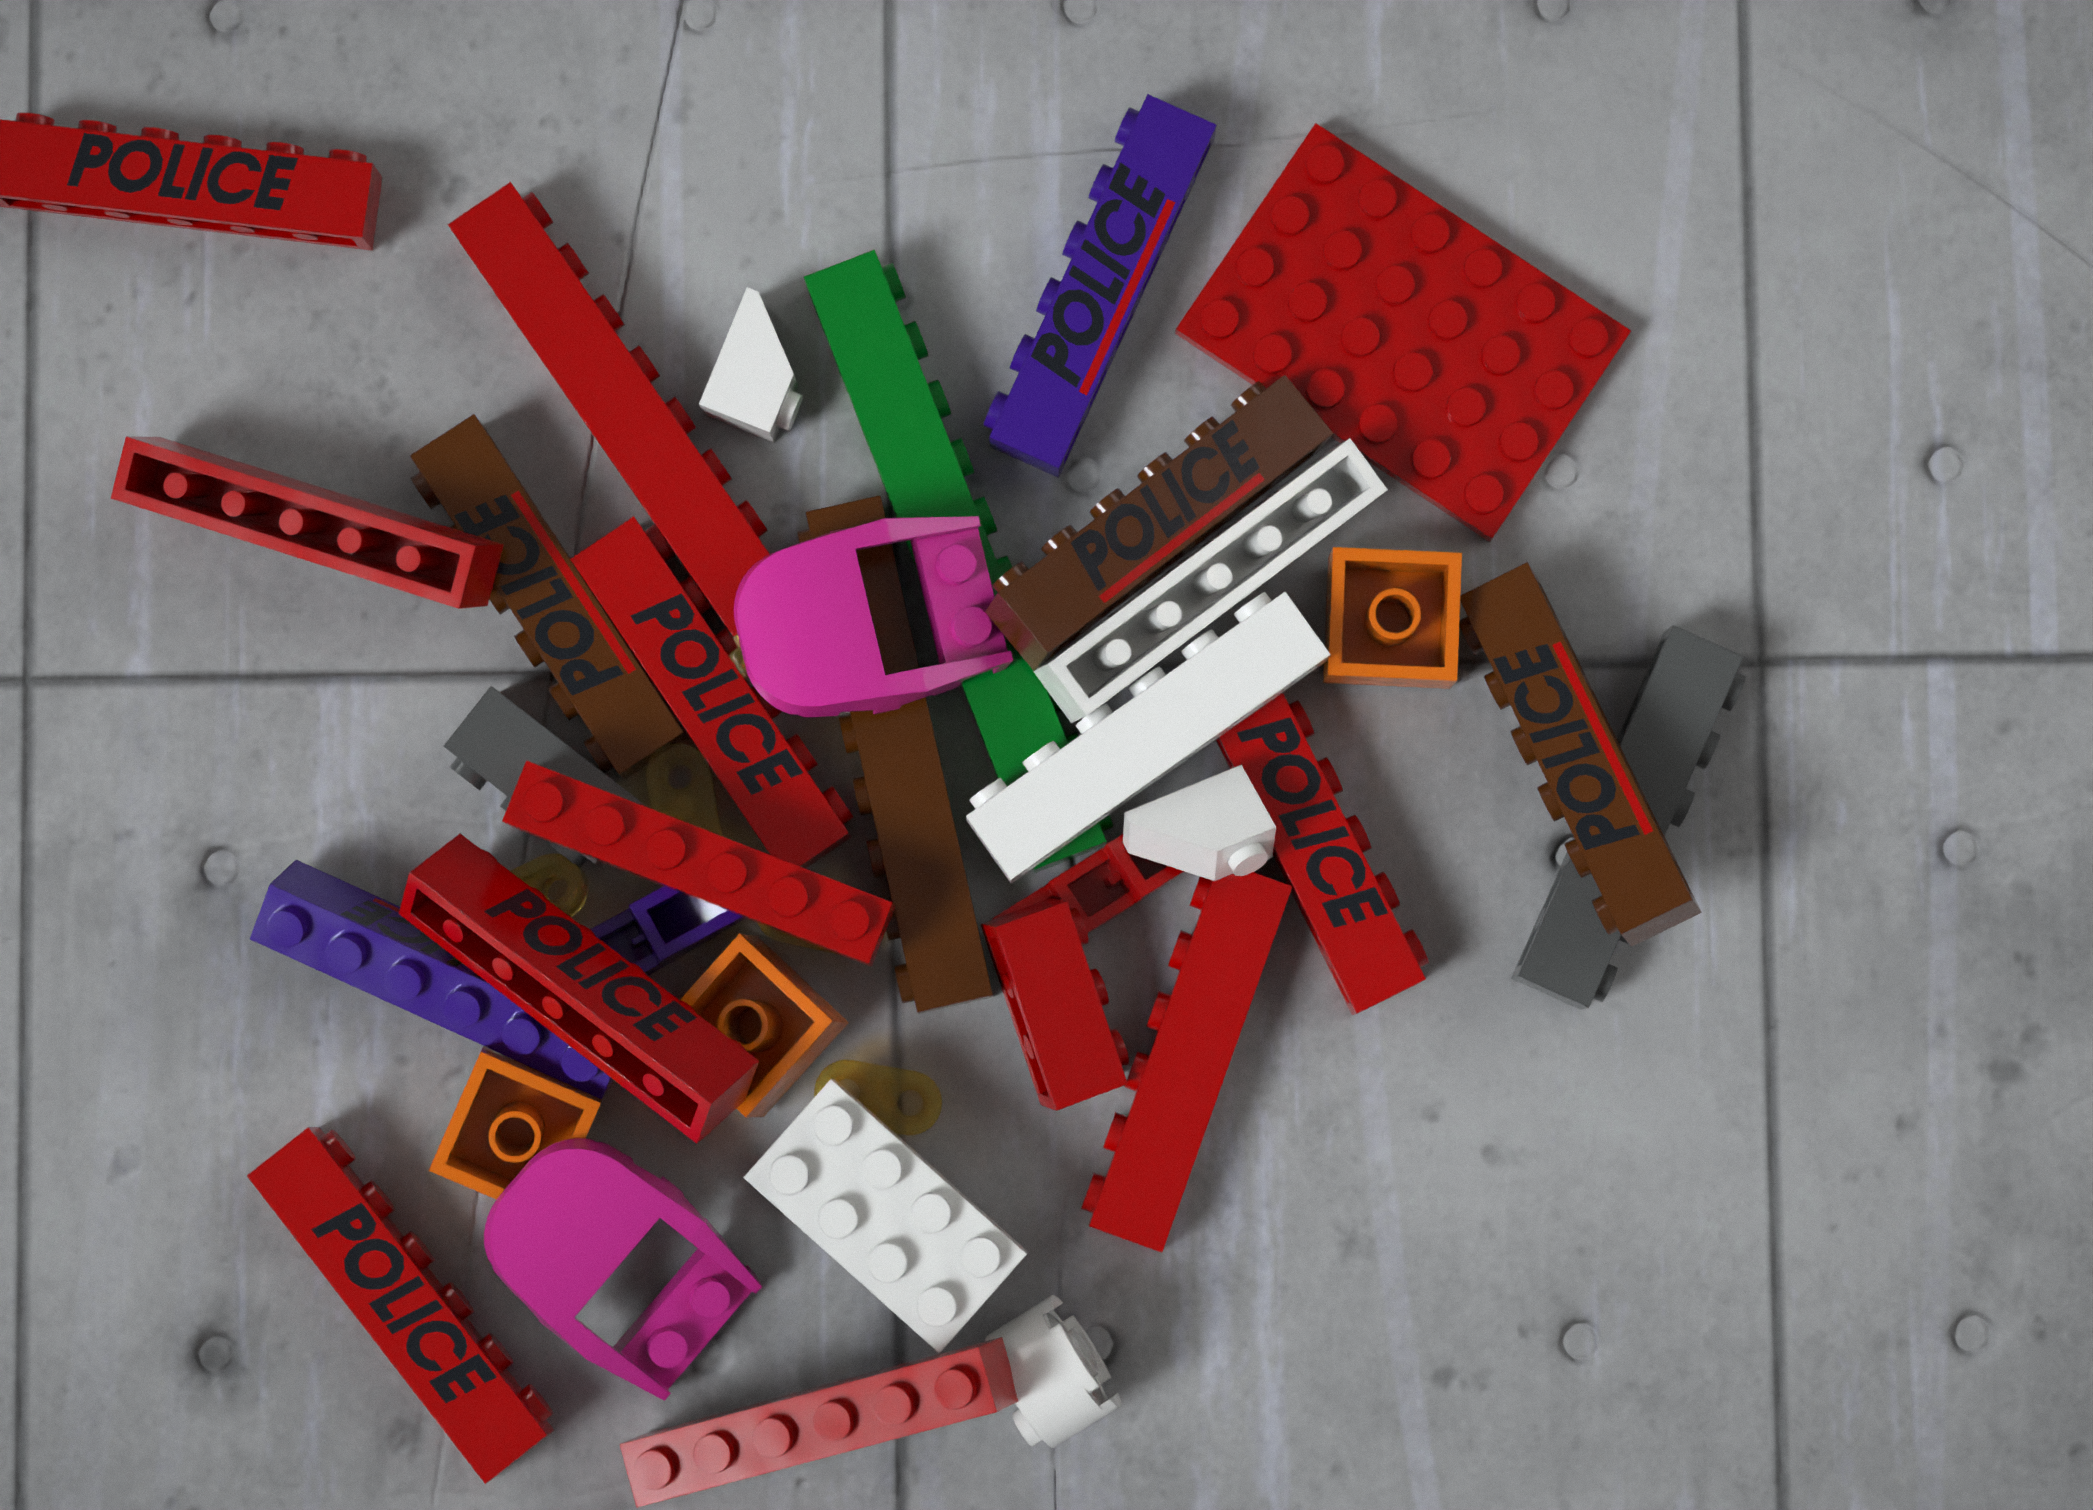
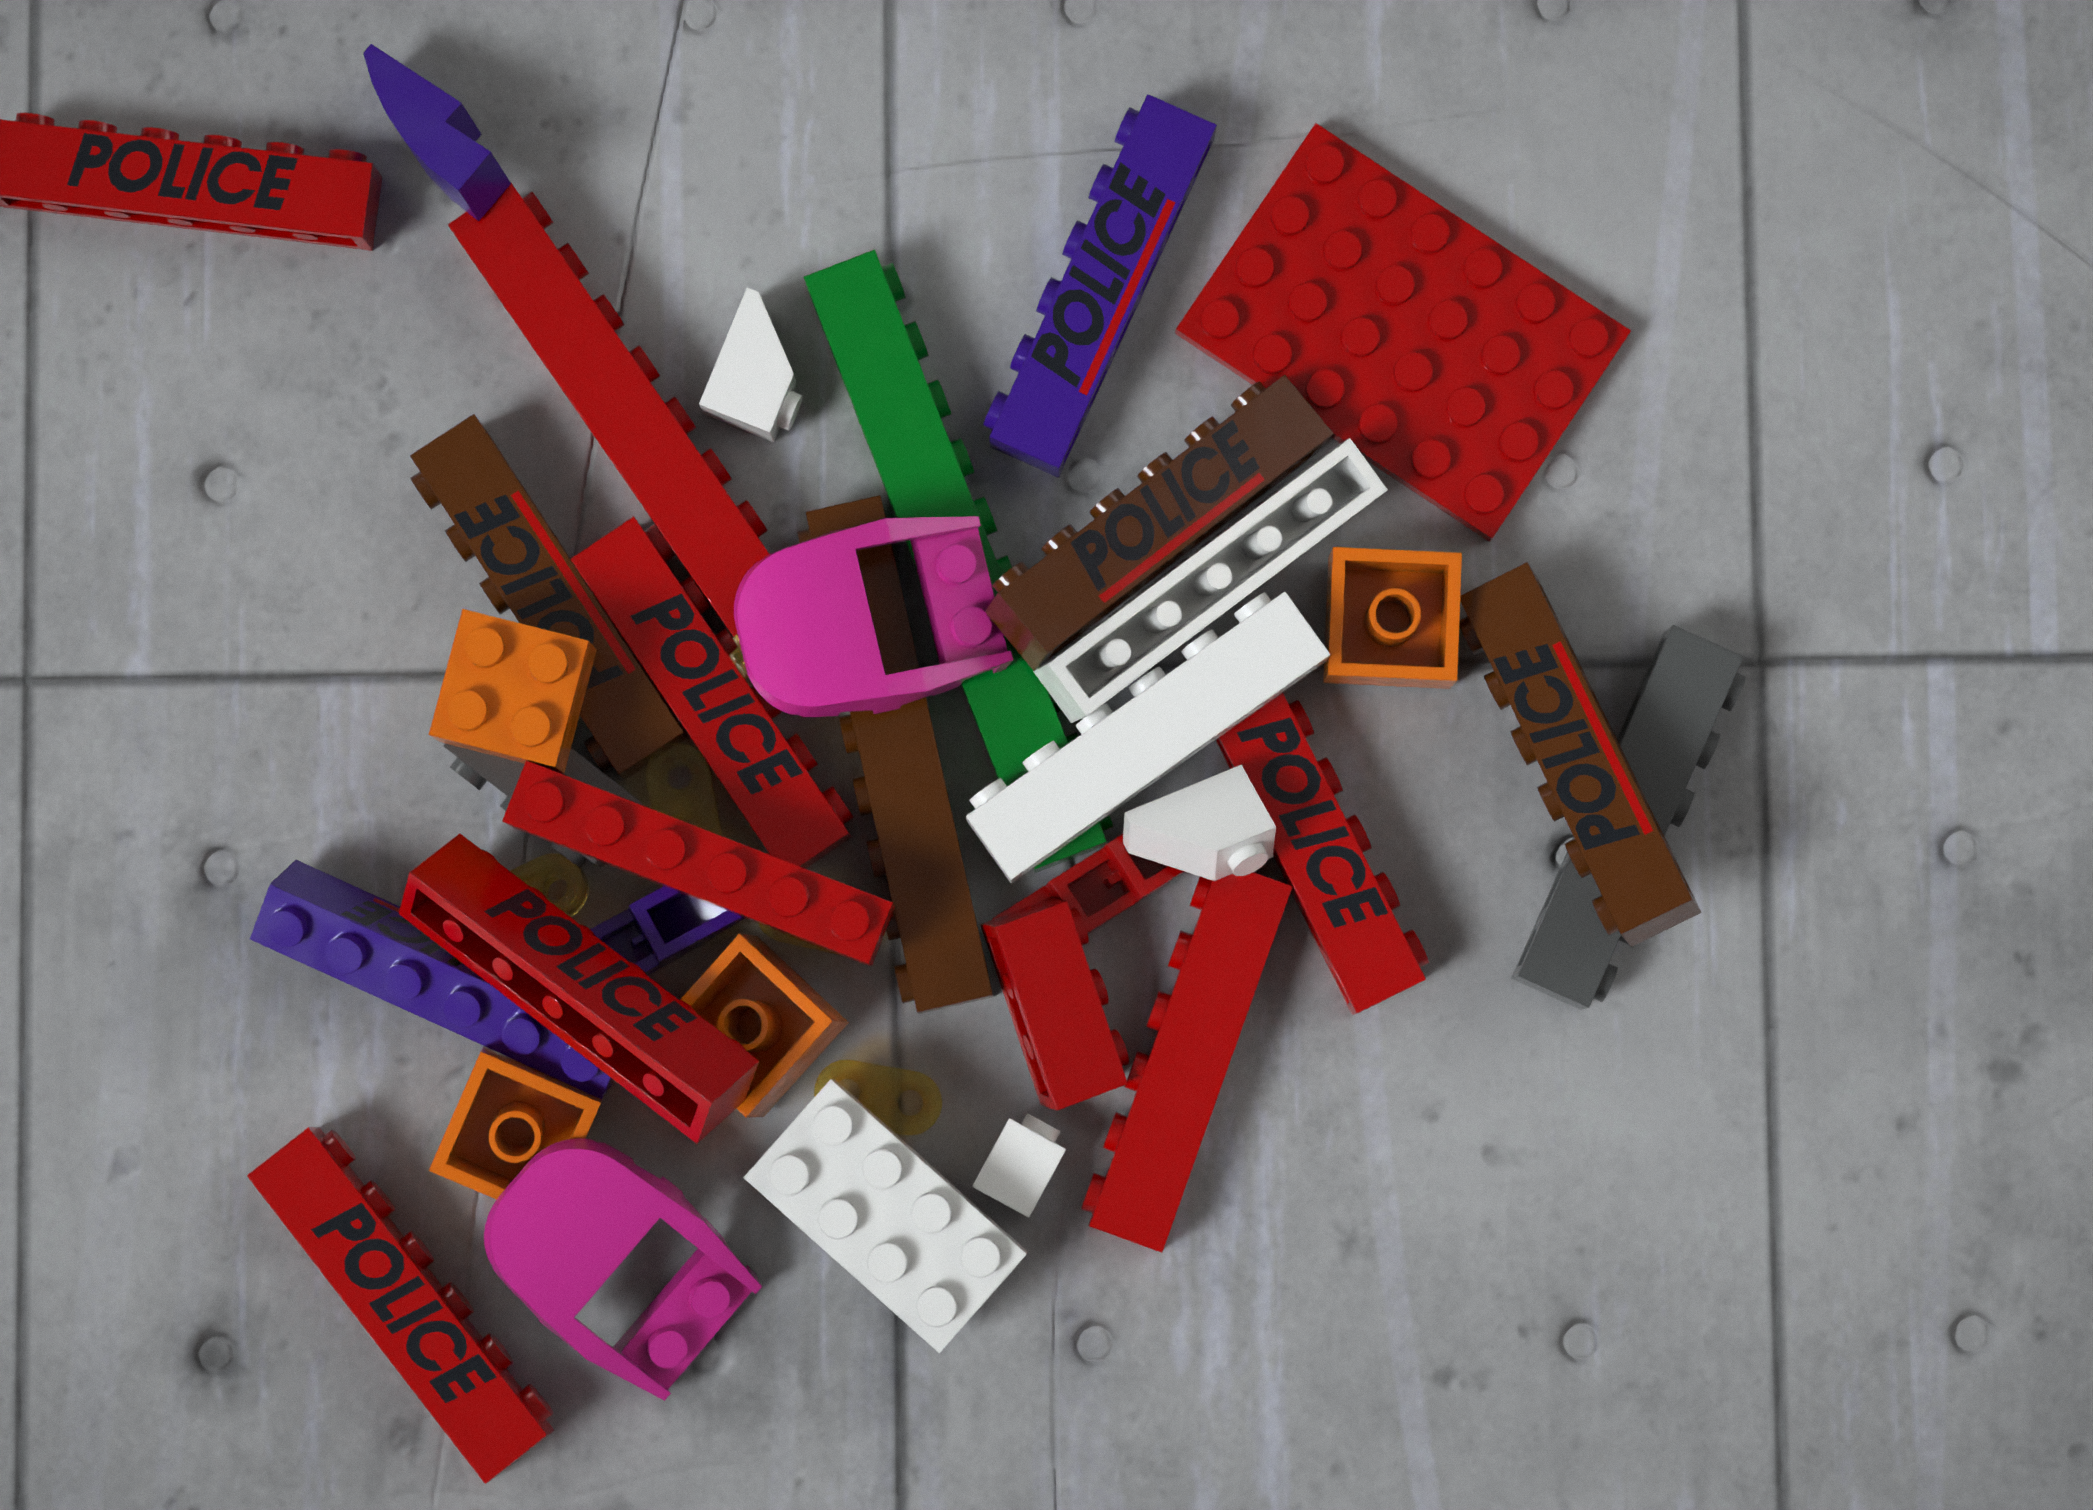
(307, 521): red brick -> none
(438, 134): none -> dark purple slope
(513, 690): none -> orange brick
(820, 1422): brick -> none
(1021, 1164): none -> white brick
(1054, 1375): white brick -> none

